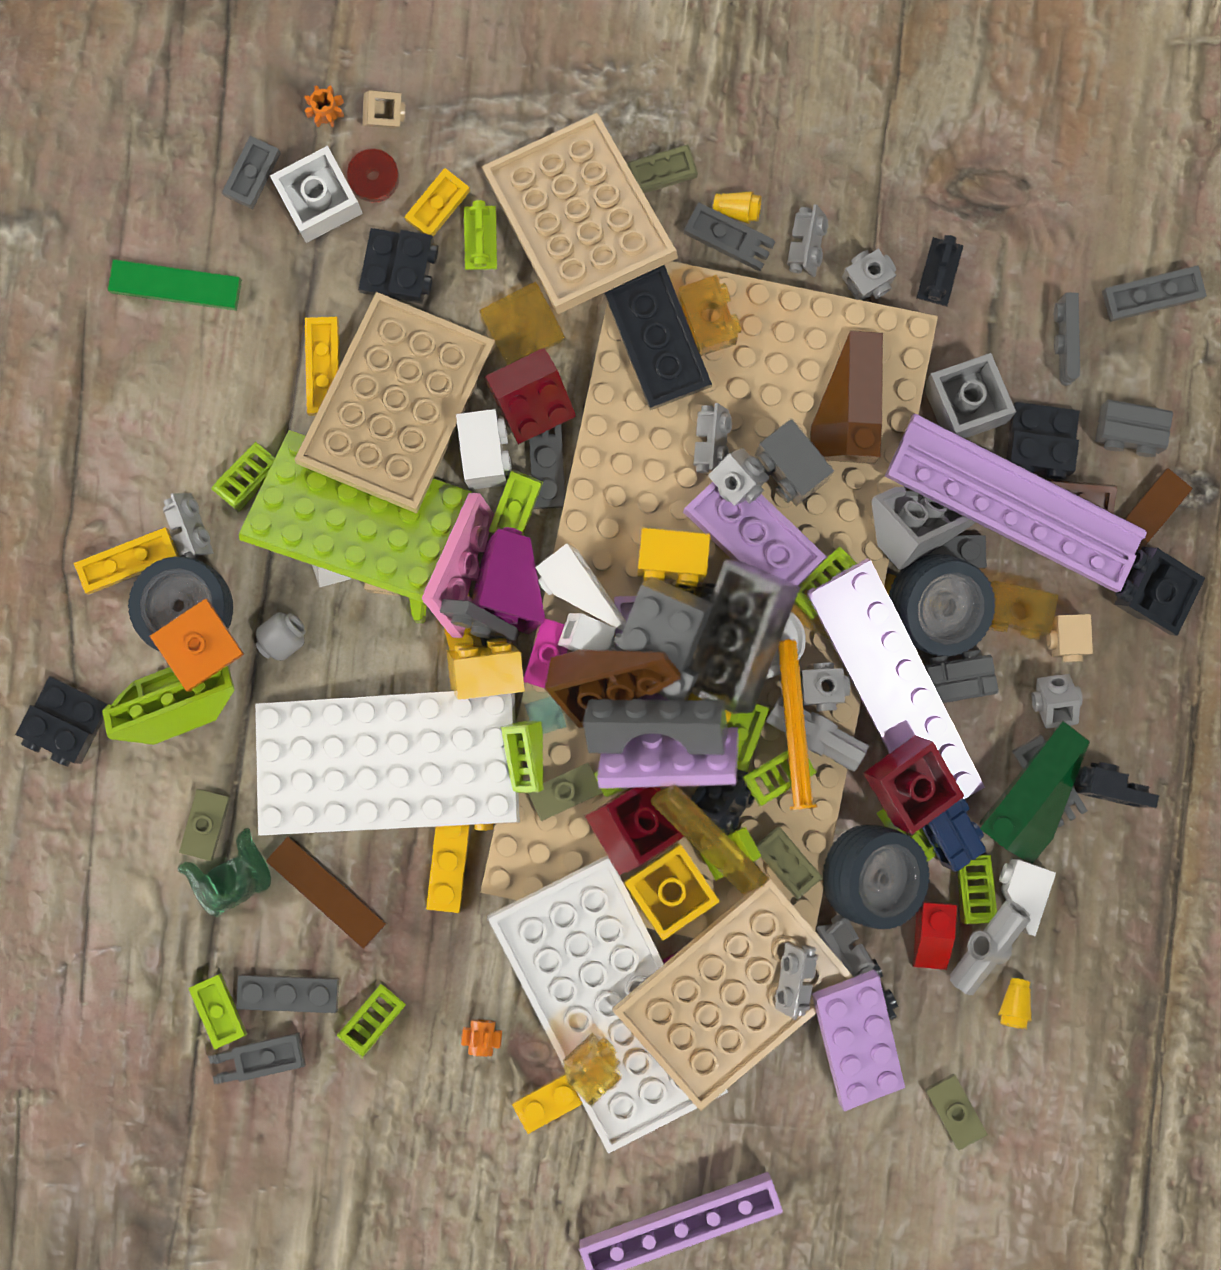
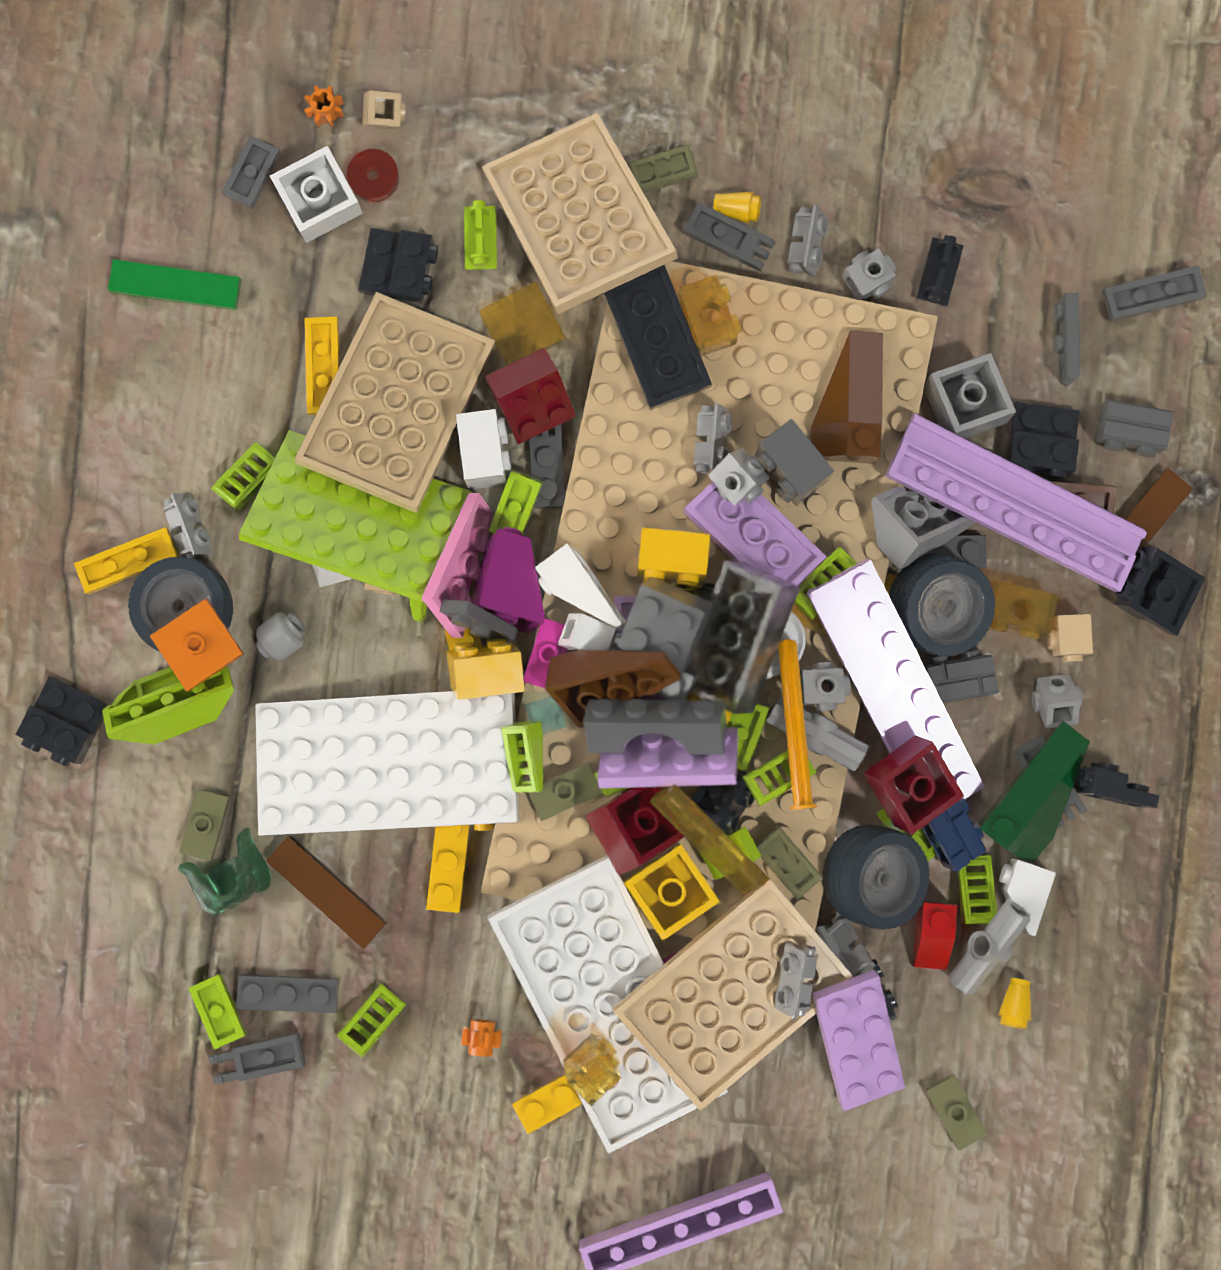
(437, 203): yellow plate -> none

